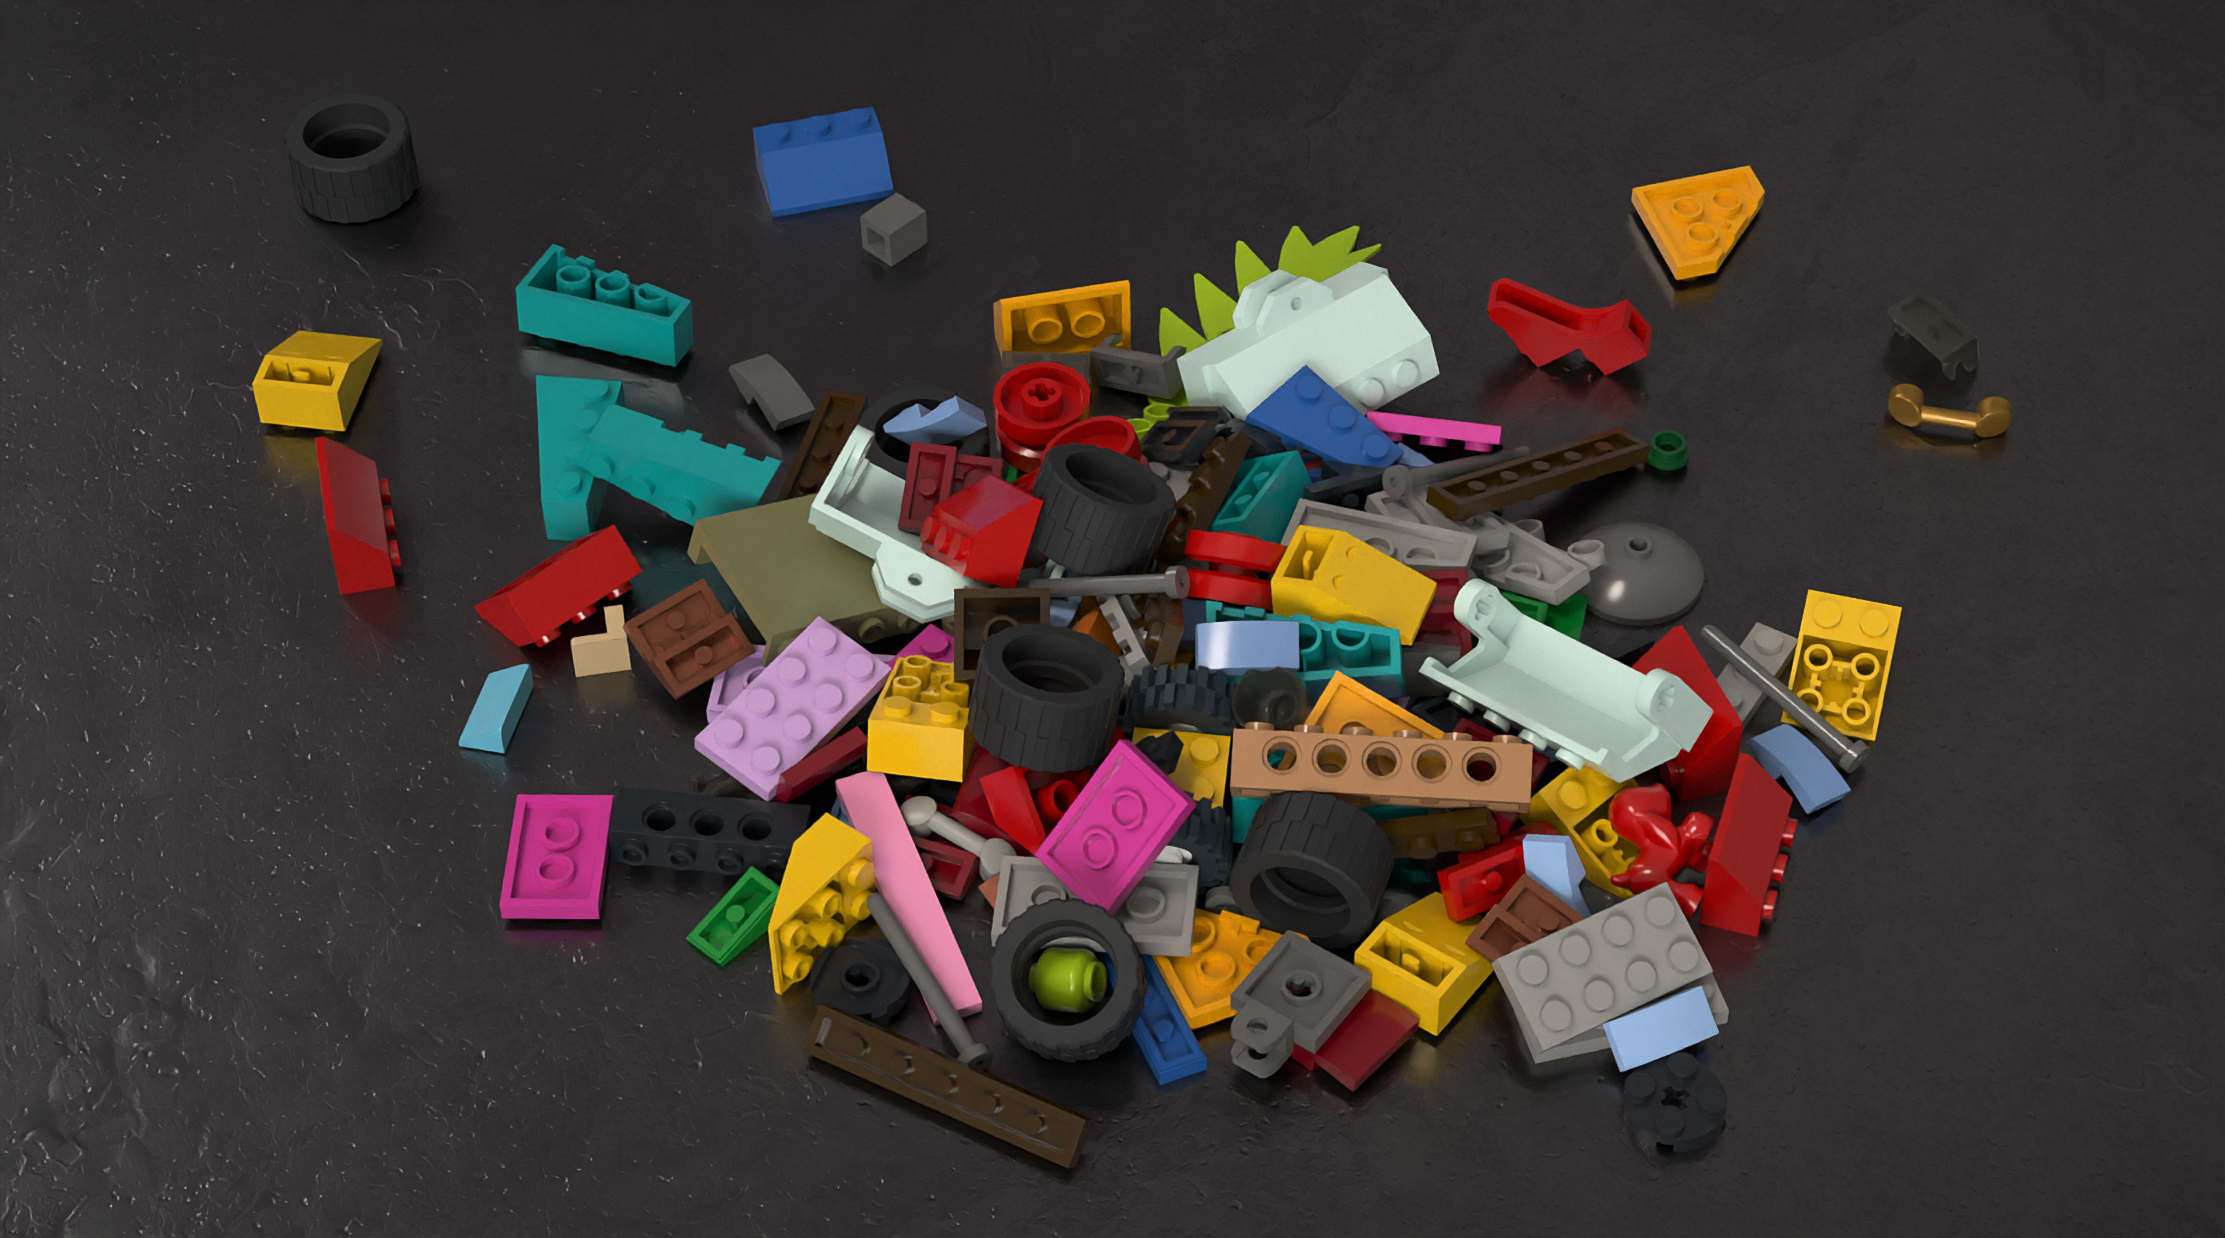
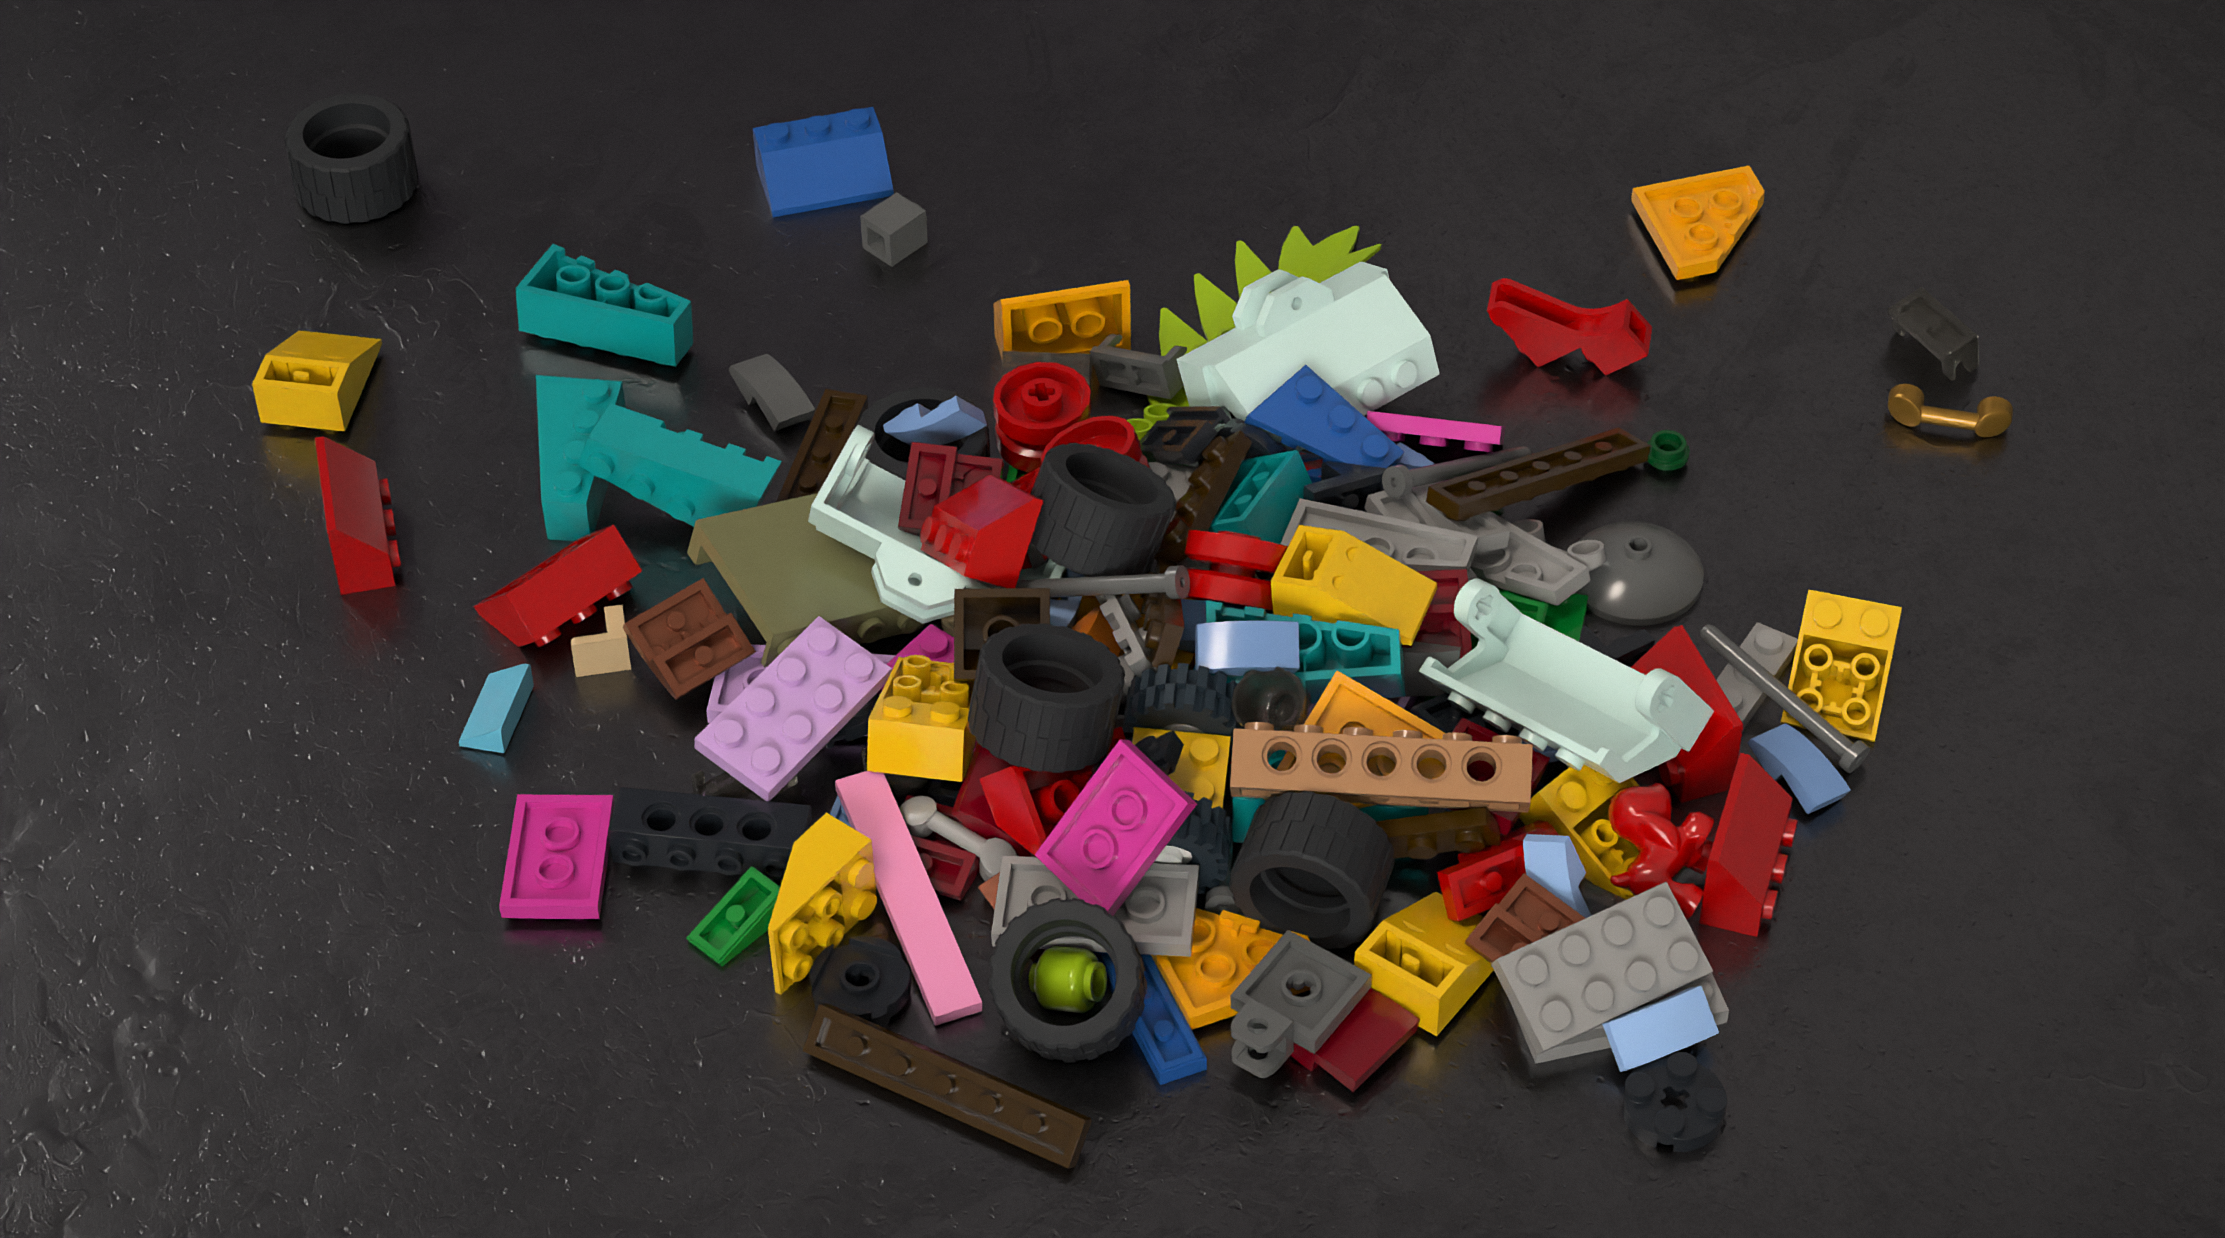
(820, 765): dark red slope -> none
(970, 1051): dark grey bar -> none

